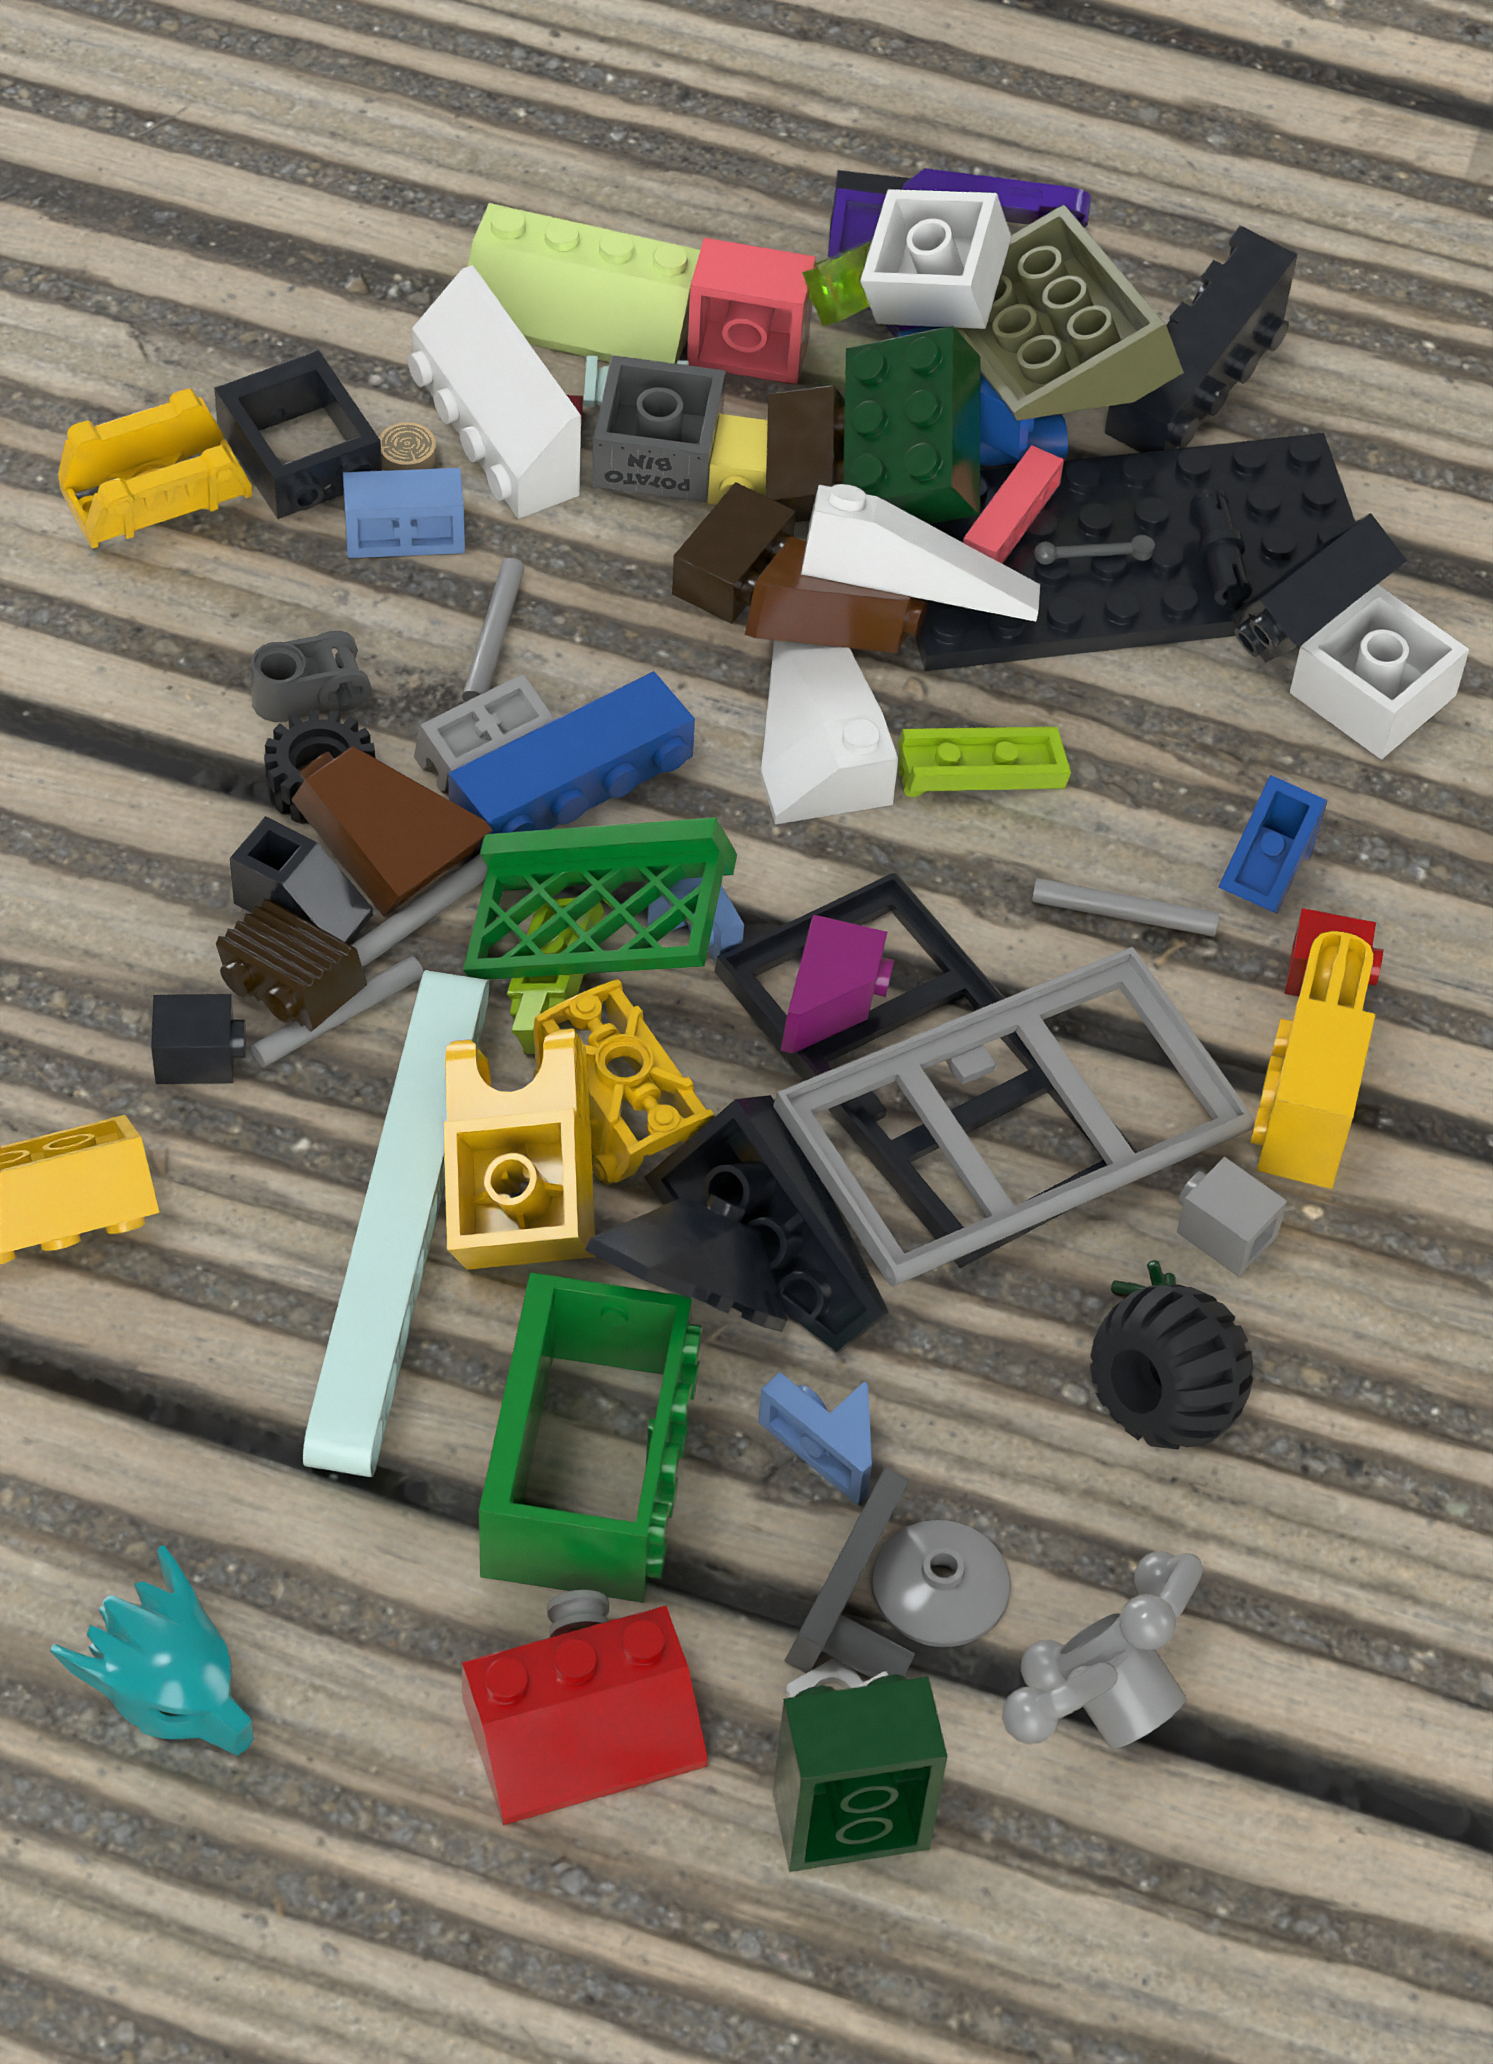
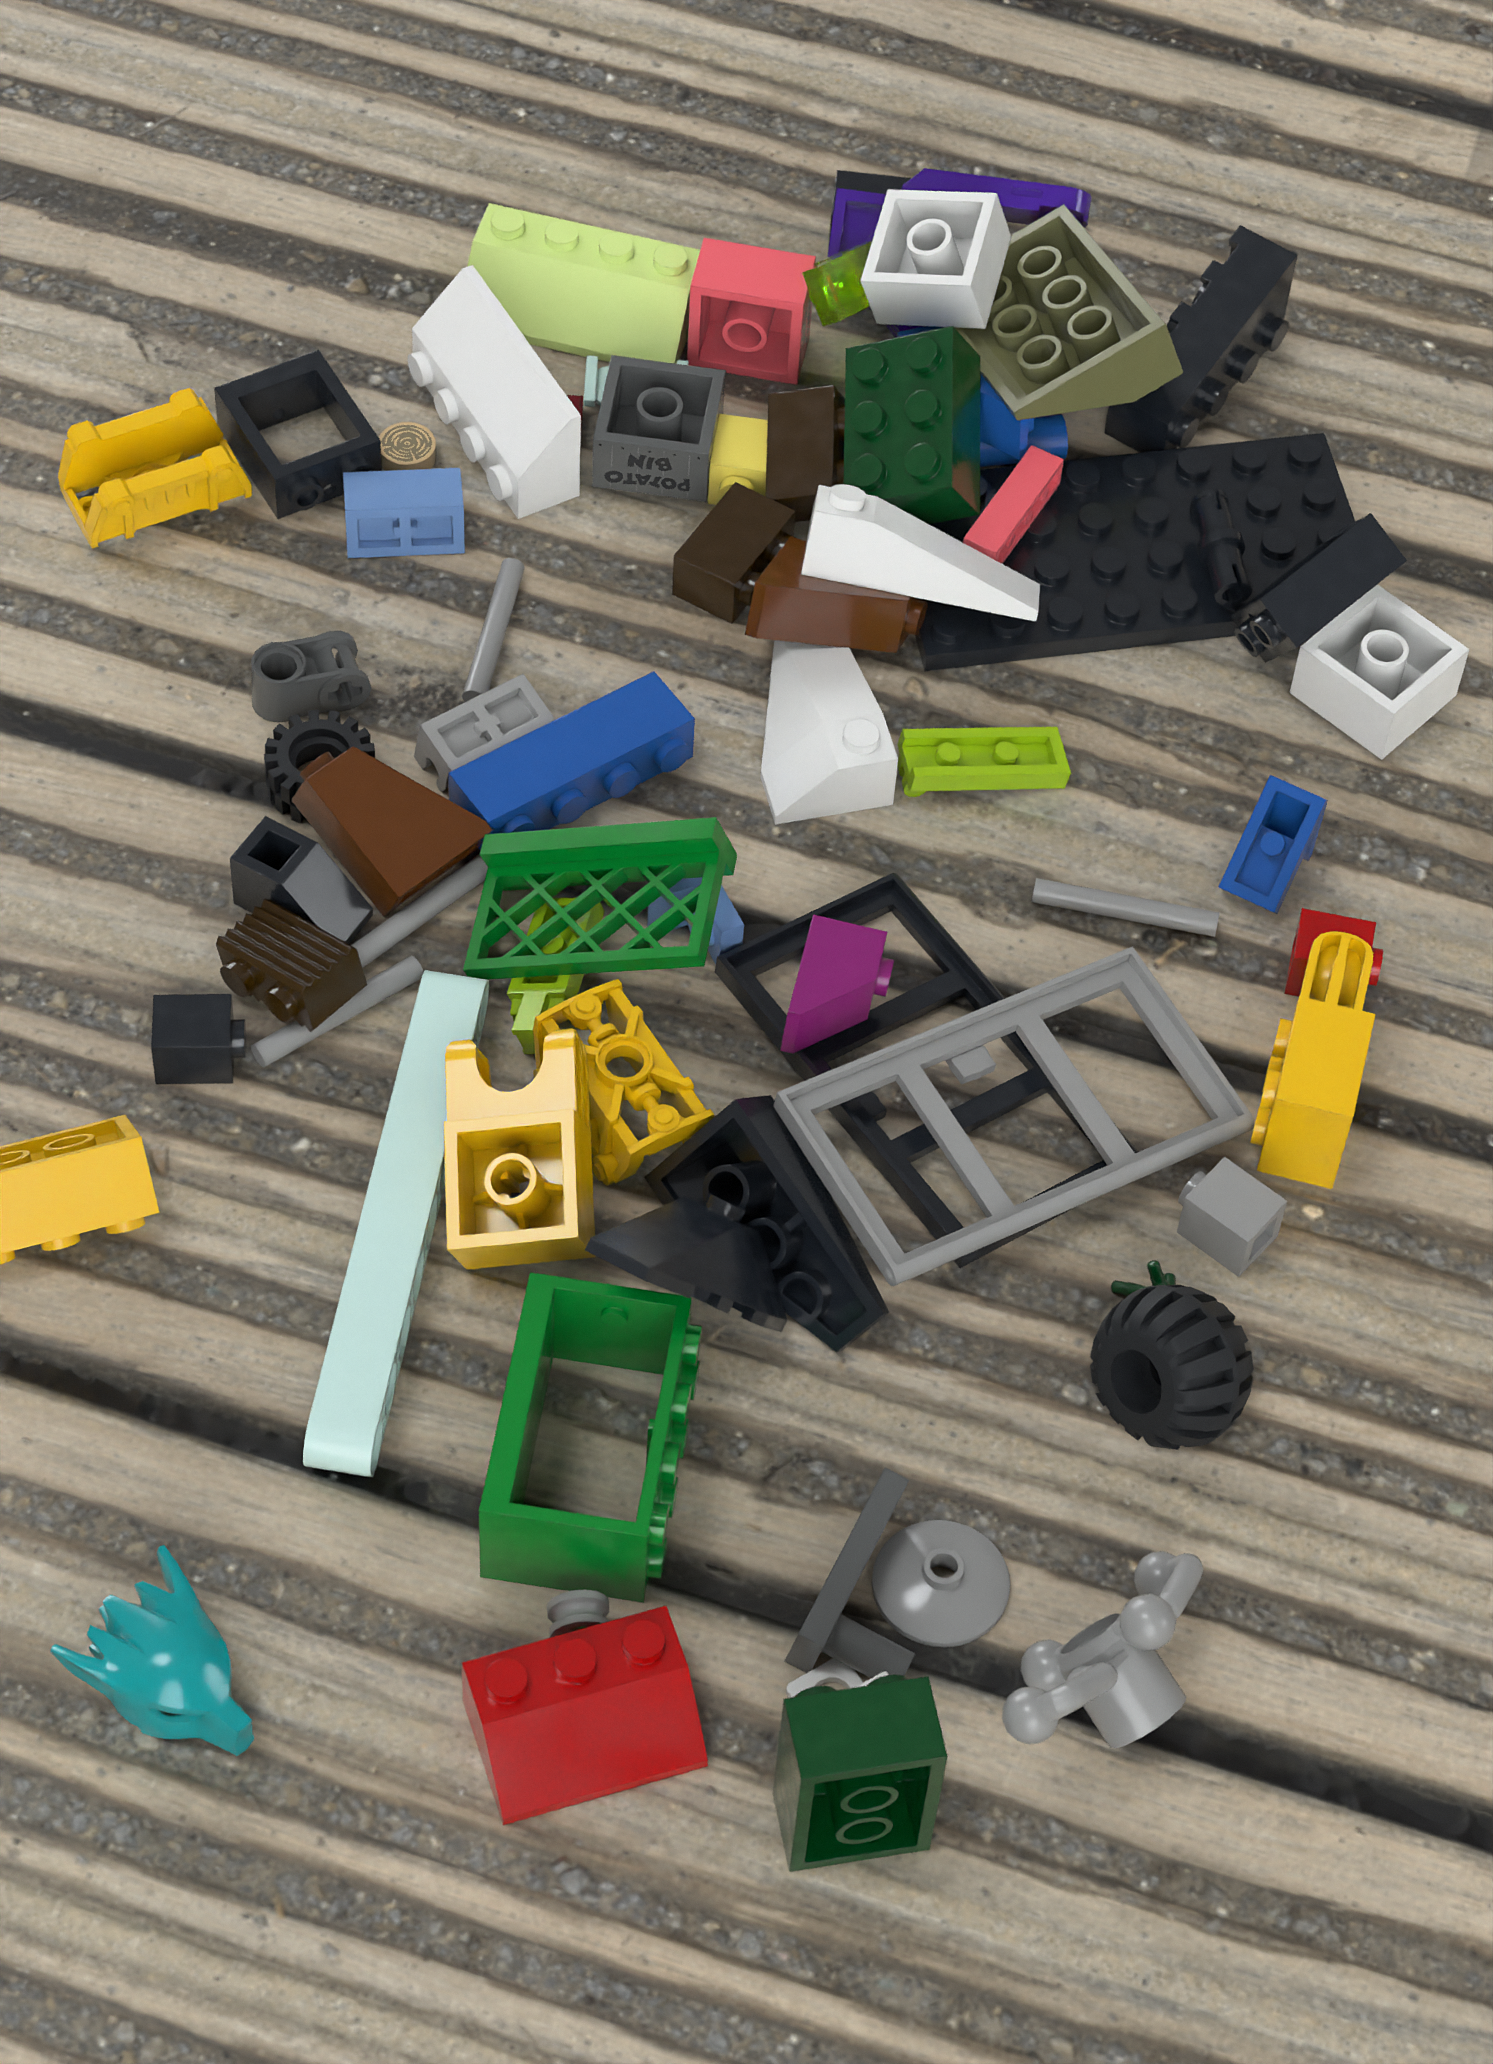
(831, 1442): medium blue slope -> none
(1140, 548): dark grey hinge -> none

